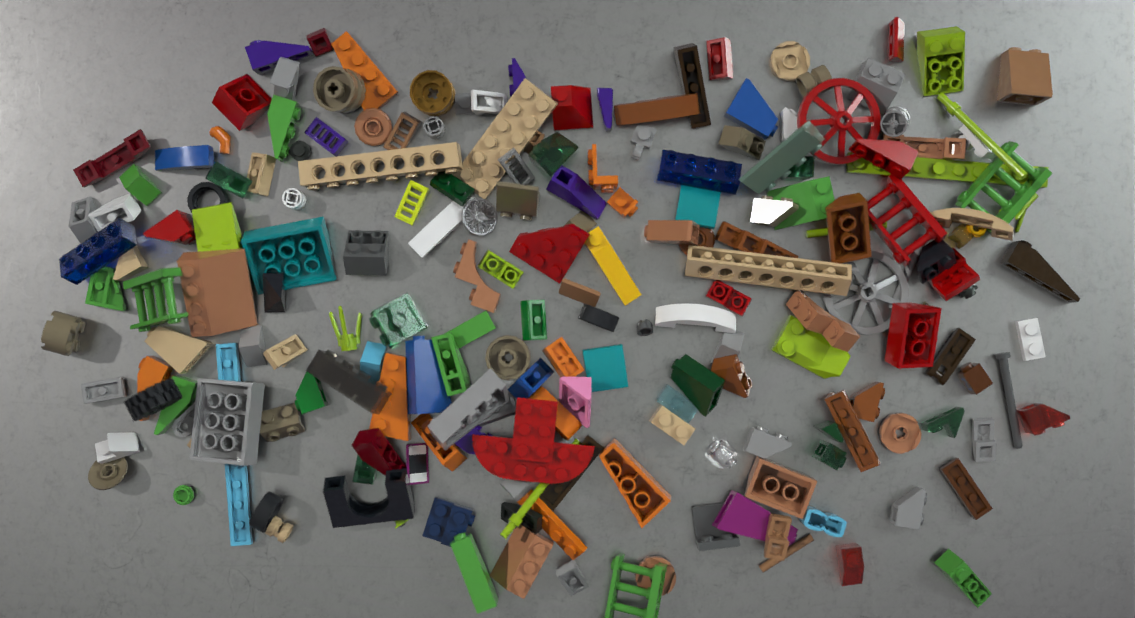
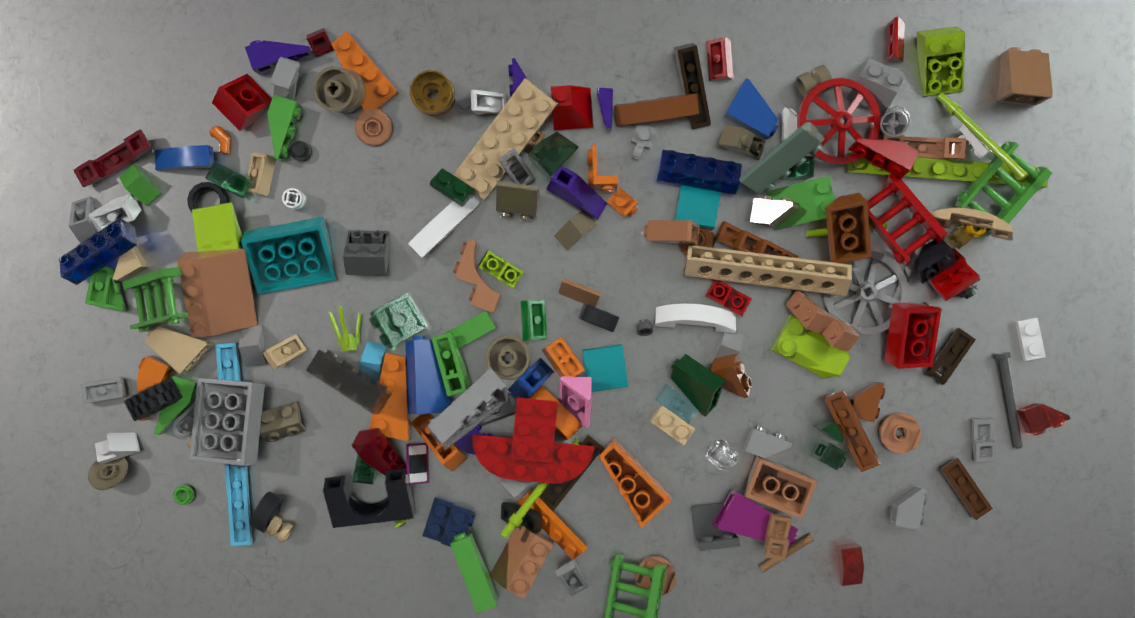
(62, 333): dark tan brick -> none
(174, 228): red slope -> none
(274, 292): black slope -> none
(310, 168): tan brick -> none
(310, 394): green slope -> none
(339, 145): dark purple slope -> none
(405, 199): neon yellow slope -> none
(408, 137): medium nougat slope -> none
(436, 130): light grey wheel -> none
(479, 216): light grey wheel -> none
(550, 249): red plate -> none
(611, 266): yellow slope -> none
(789, 61): tan tile -> none
(828, 522): medium azure brick -> none
(949, 419): clear green slope -> none
(963, 577): bright green slope -> none
(974, 378): reddish brown brick -> none
(1020, 216): lime plant -> none
(1033, 266): dark brown slope -> none

